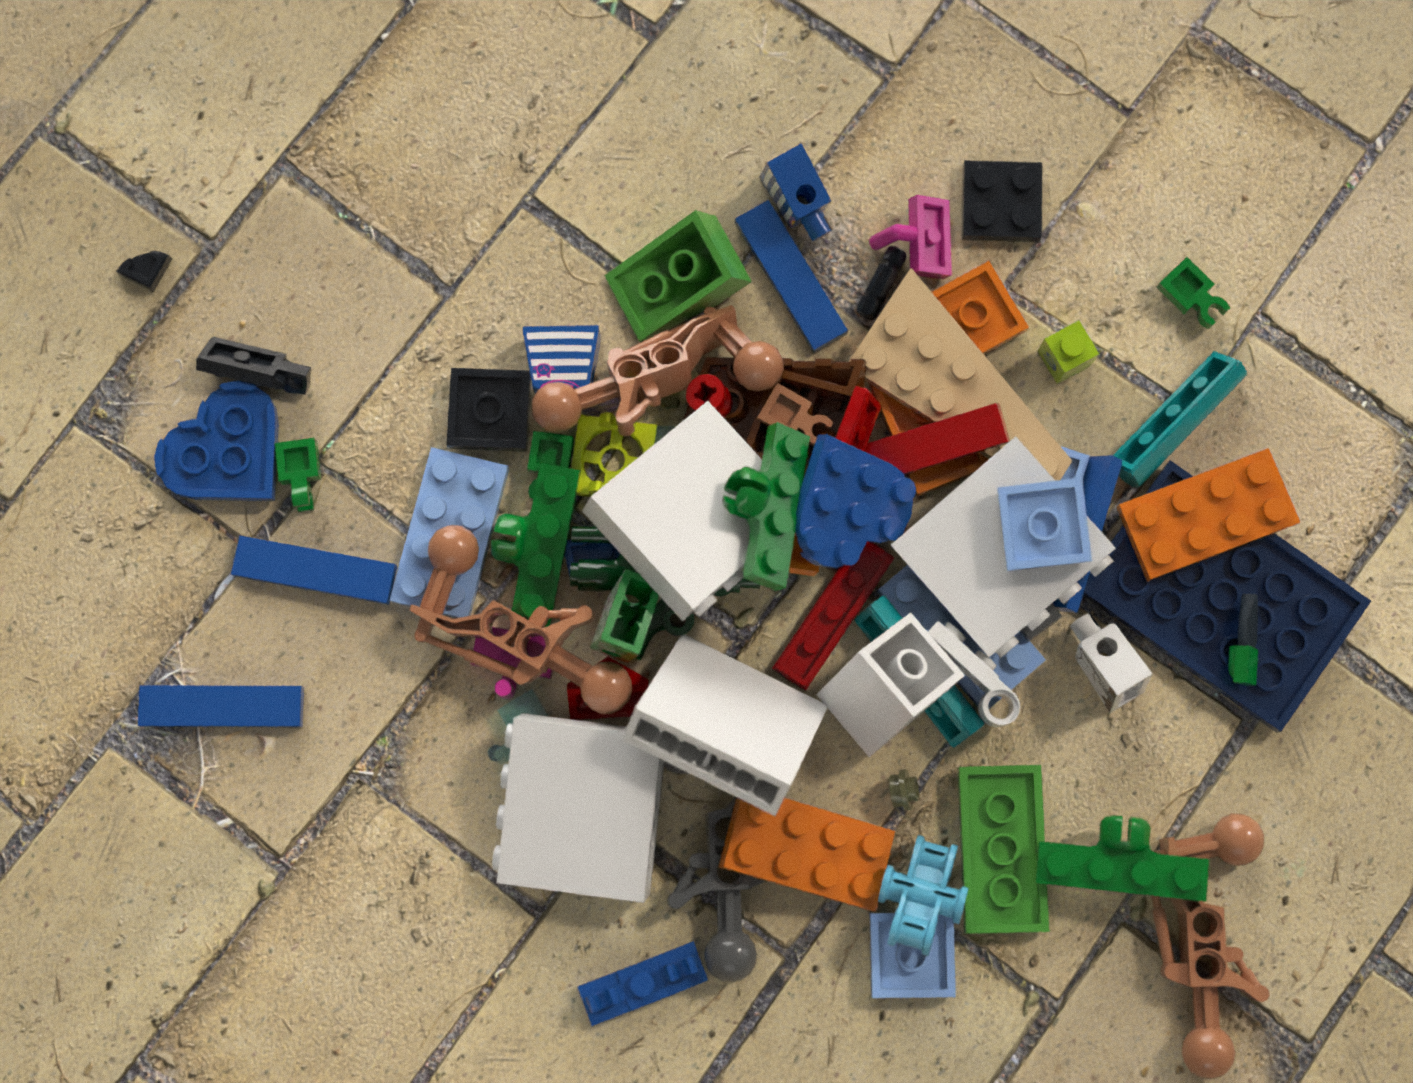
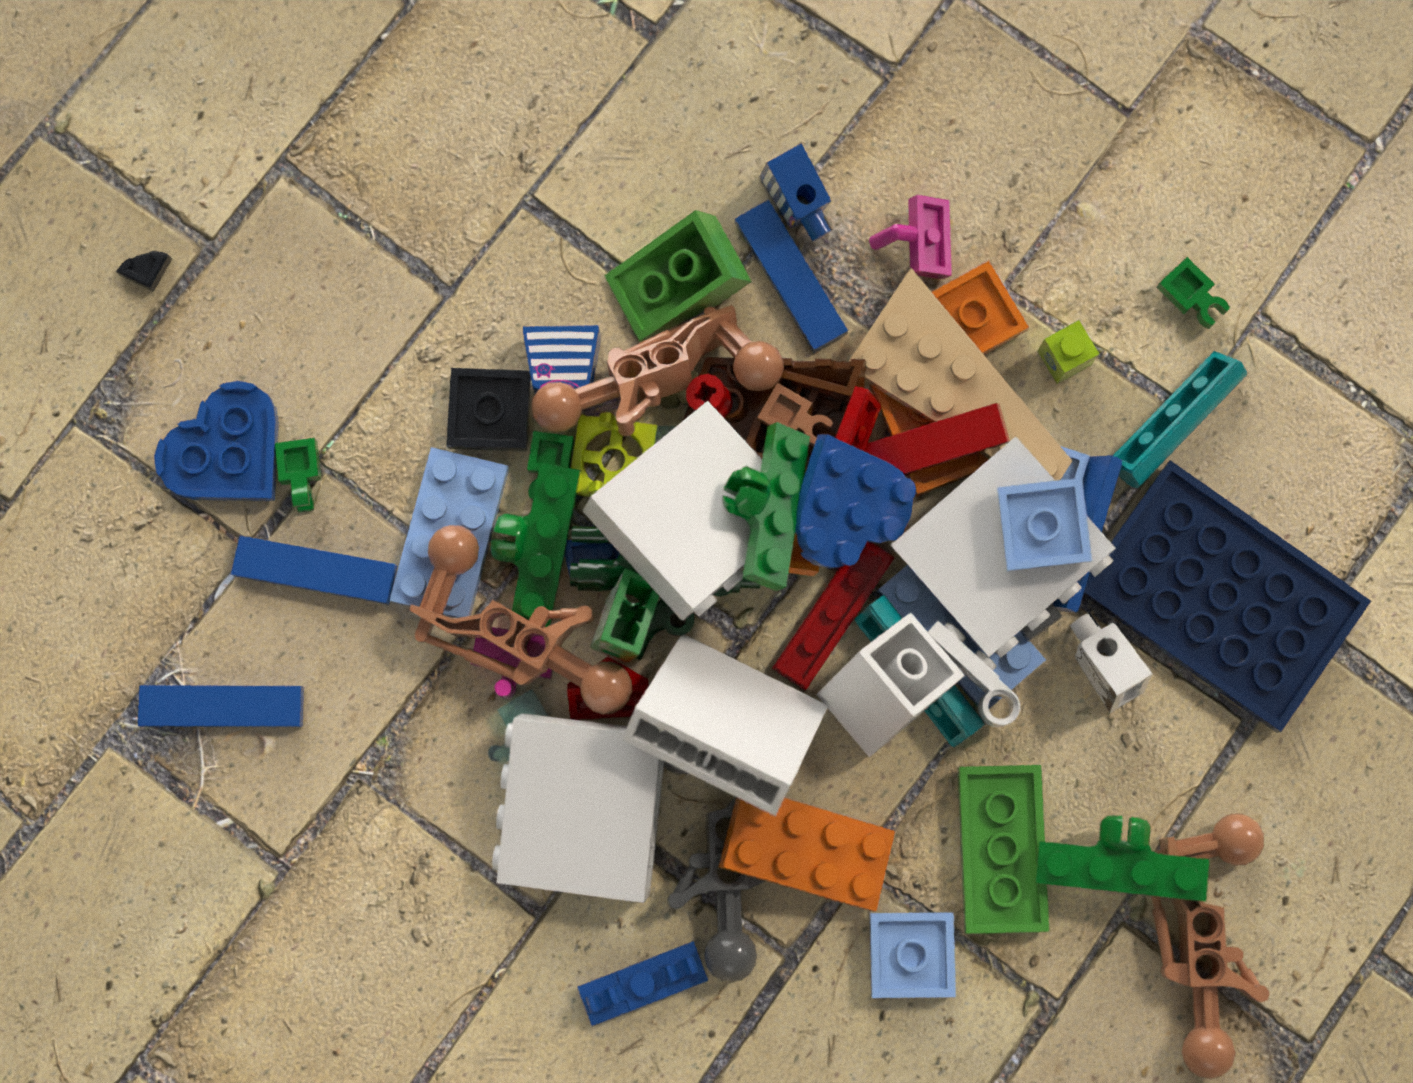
(253, 366): black hinge -> none
(881, 282): black axle -> none
(903, 790): olive plate -> none
(922, 895): medium azure axle -> none
(1002, 201): black plate -> none
(1208, 514): orange plate -> none
(1244, 657): piece -> none

